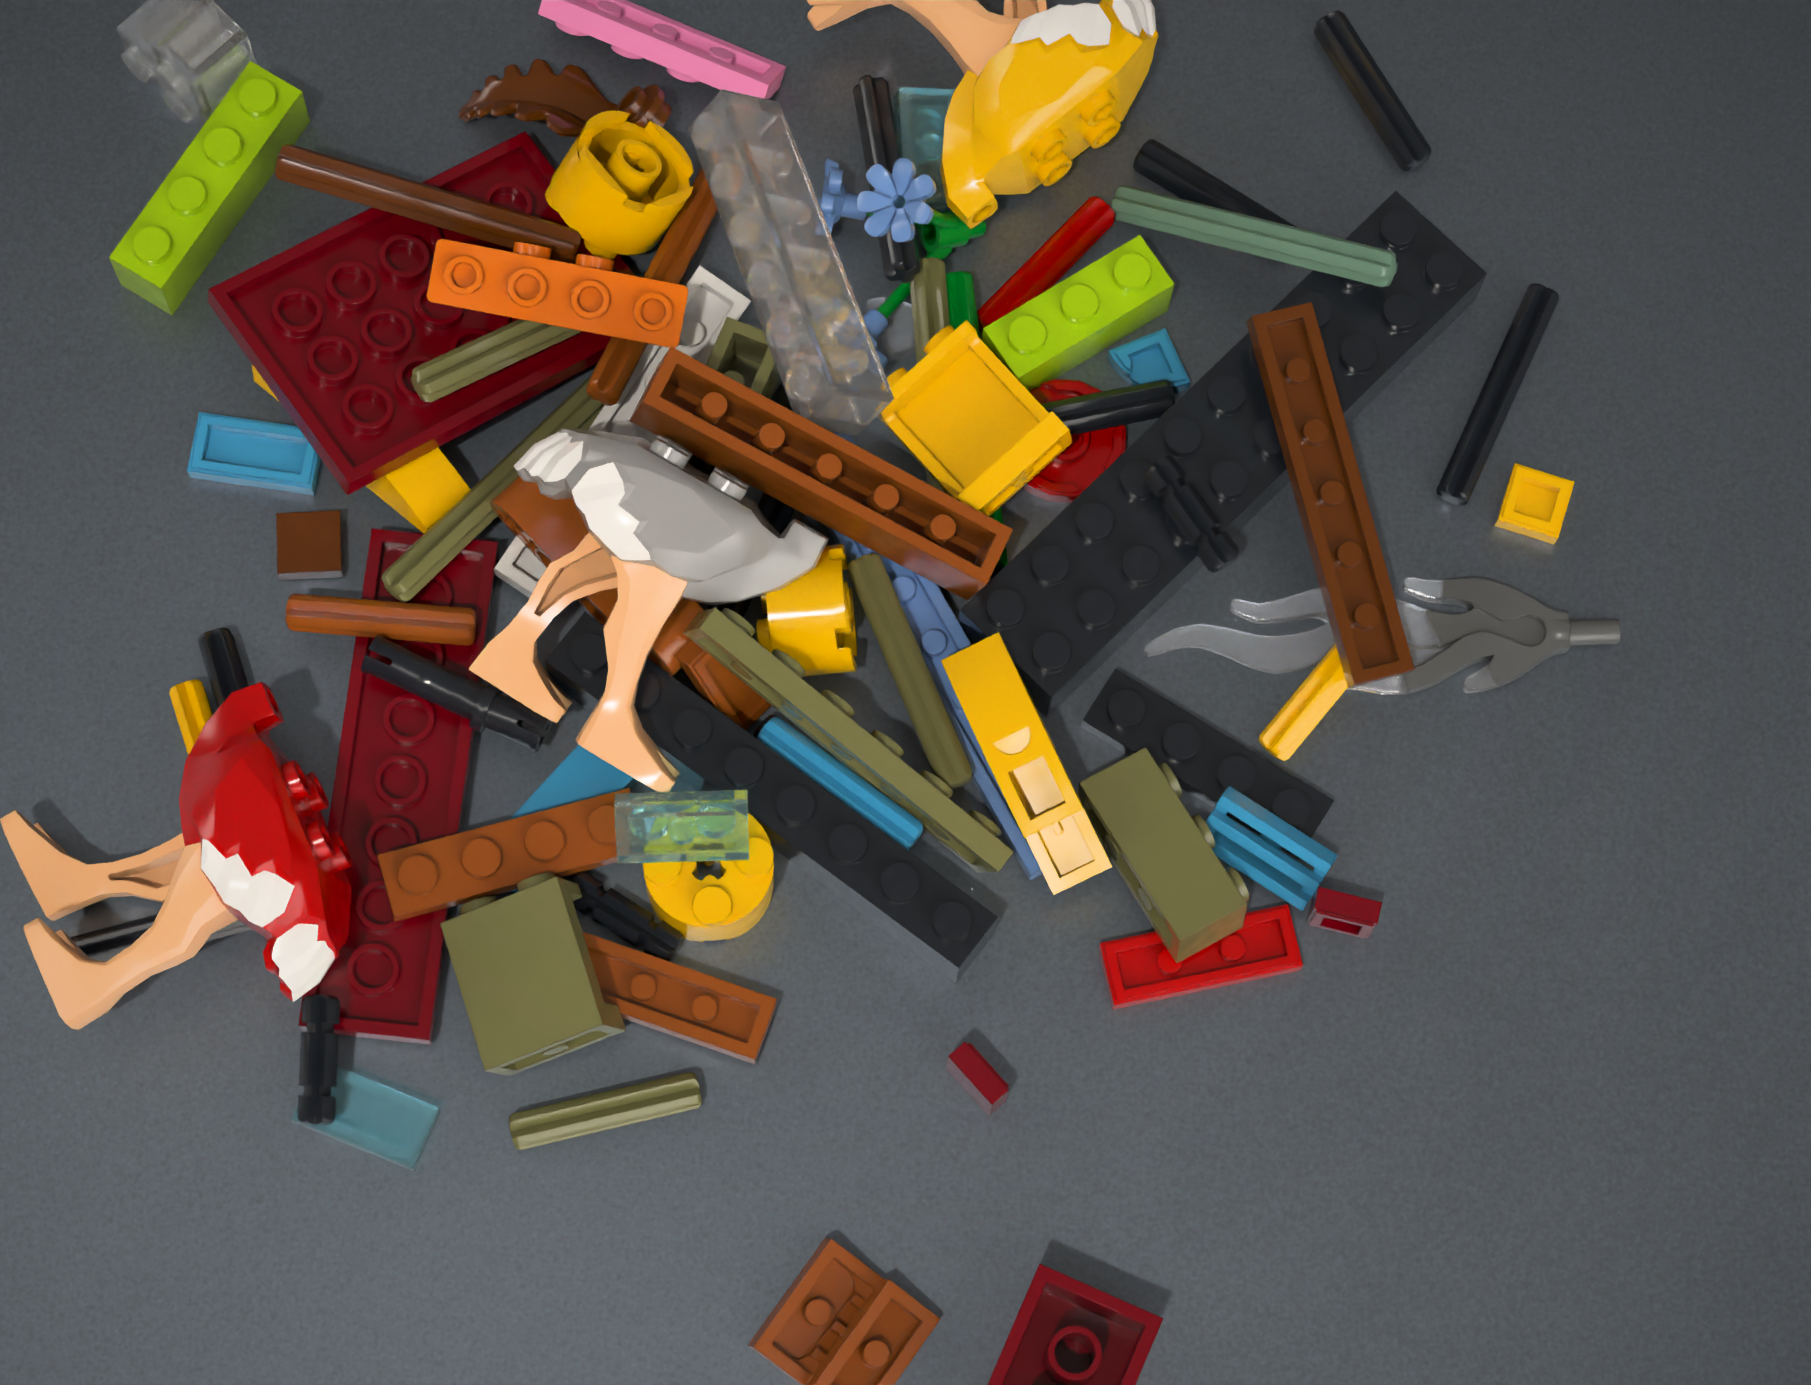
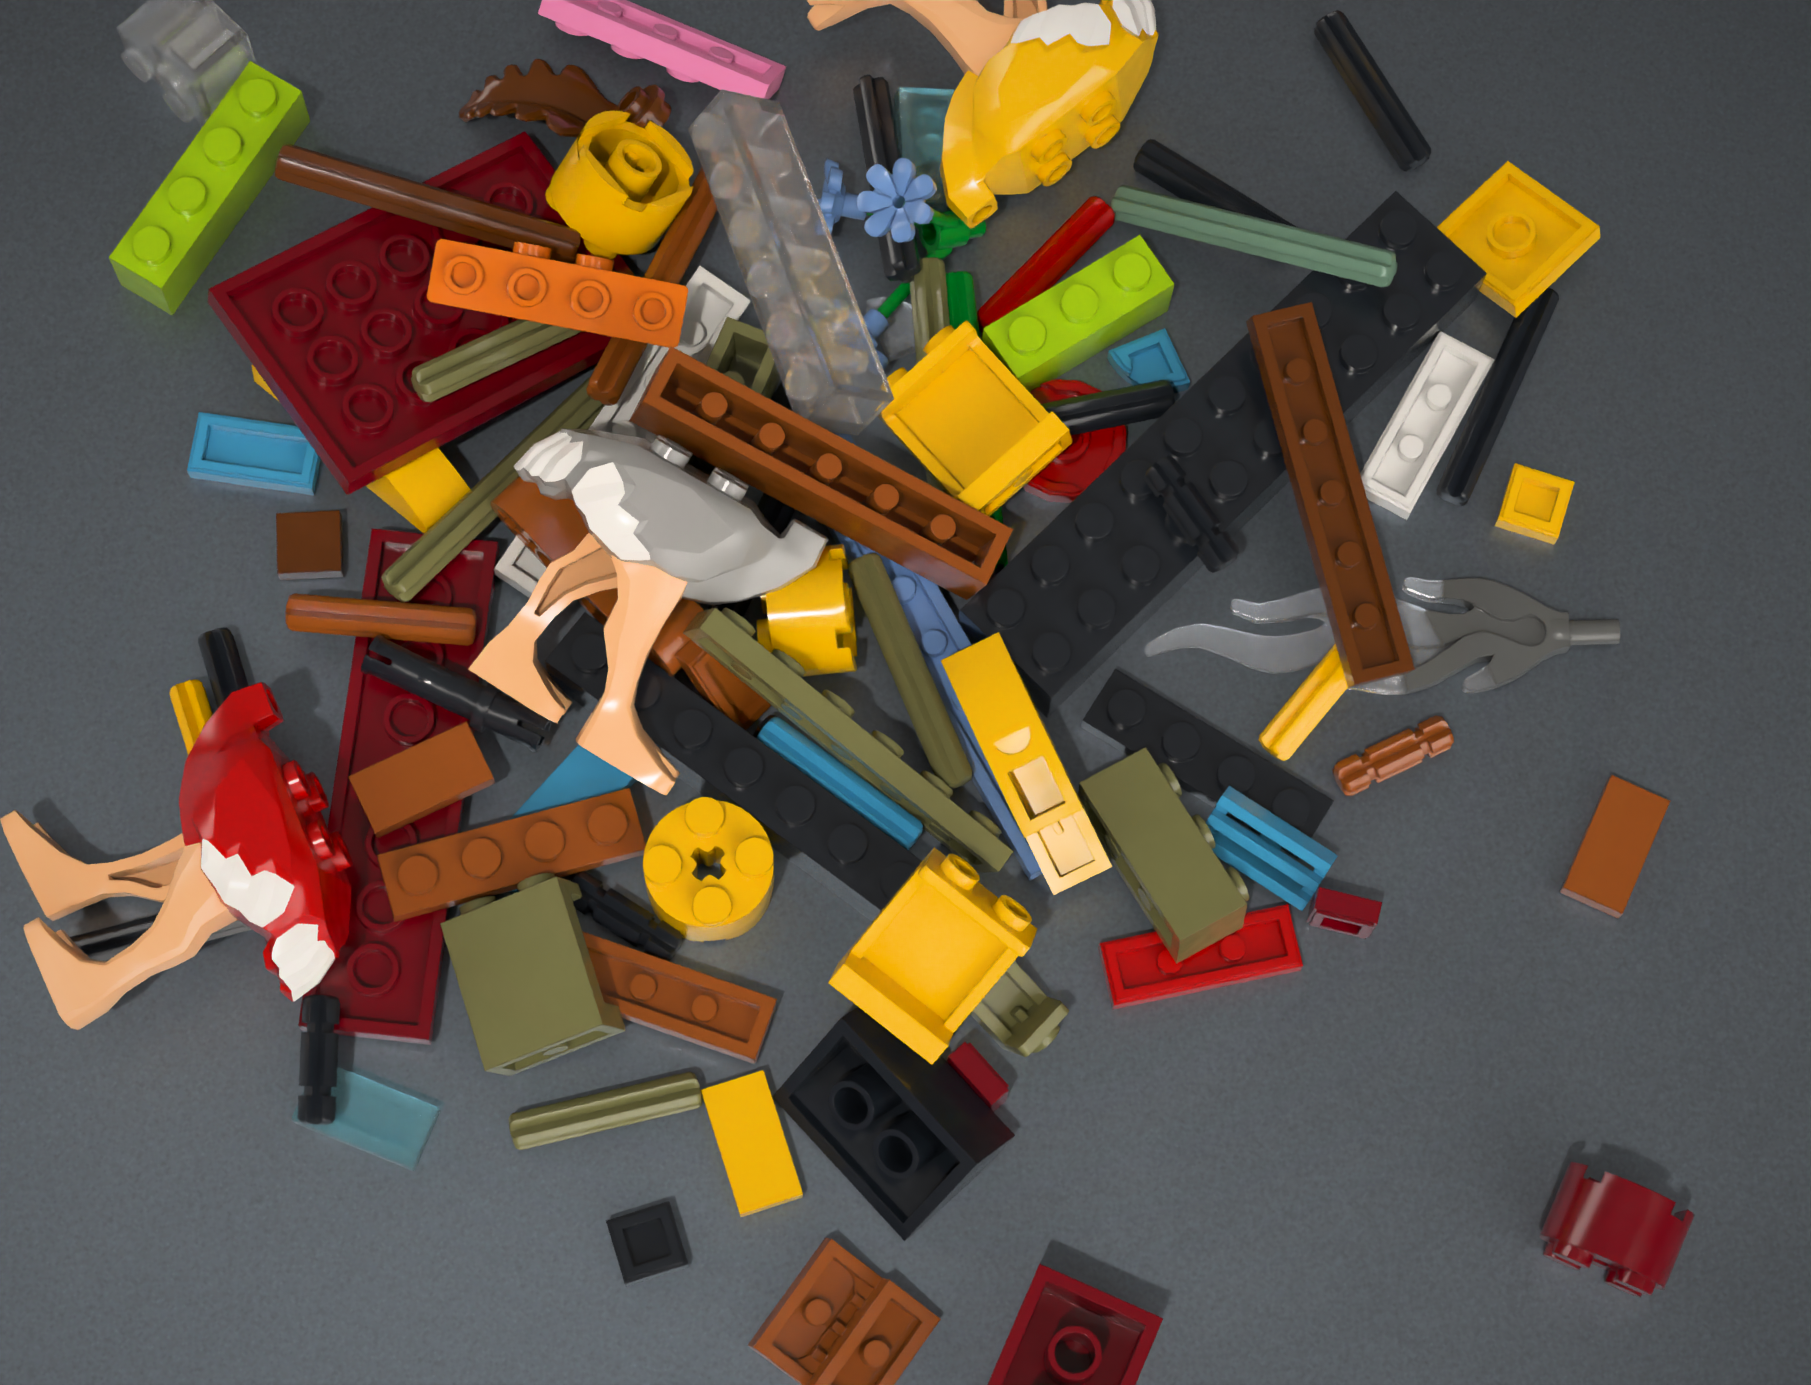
(421, 779): none -> dark orange tile
(647, 1243): none -> black tile
(681, 826): clear light blue plate -> none
(751, 1143): none -> yellow tile
(892, 1120): none -> black slope
(933, 953): none -> yellow panel
(1019, 1013): none -> olive bracket
(1393, 755): none -> dark orange axle
(1424, 424): none -> white tile
(1518, 236): none -> yellow tile
(1614, 846): none -> dark orange tile
(1616, 1229): none -> dark red brick

